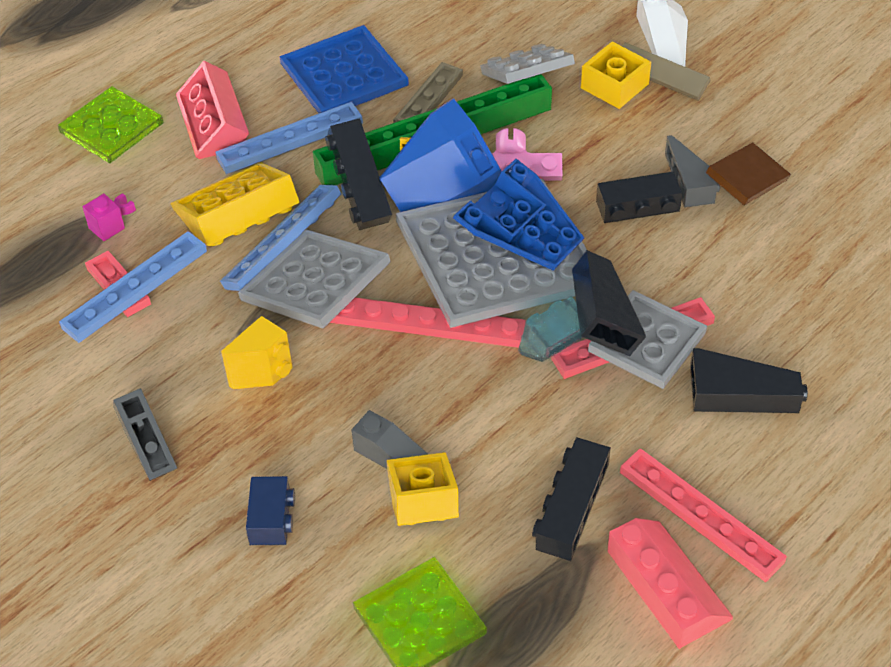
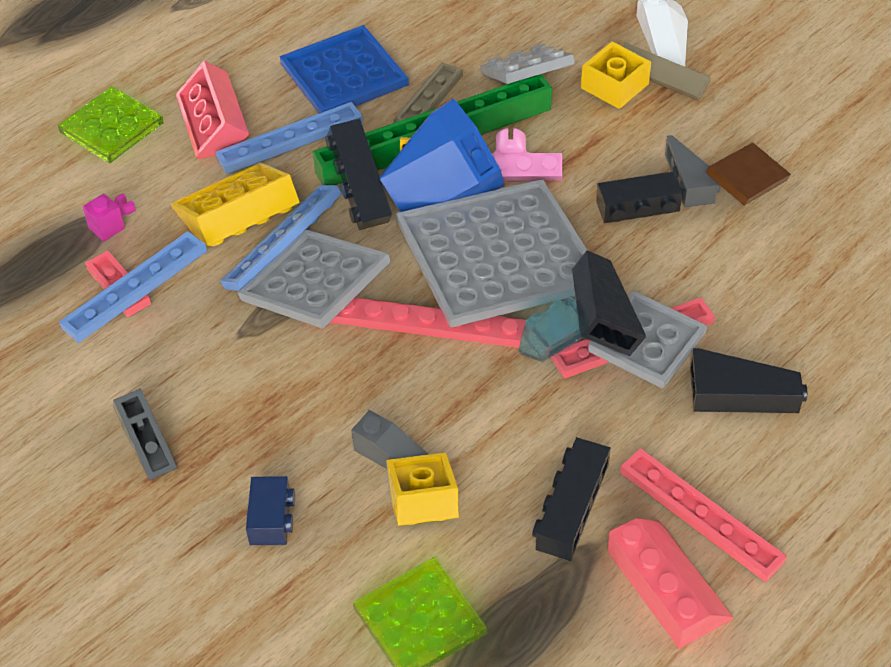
(257, 356): yellow slope -> none
(522, 218): blue wedge -> none

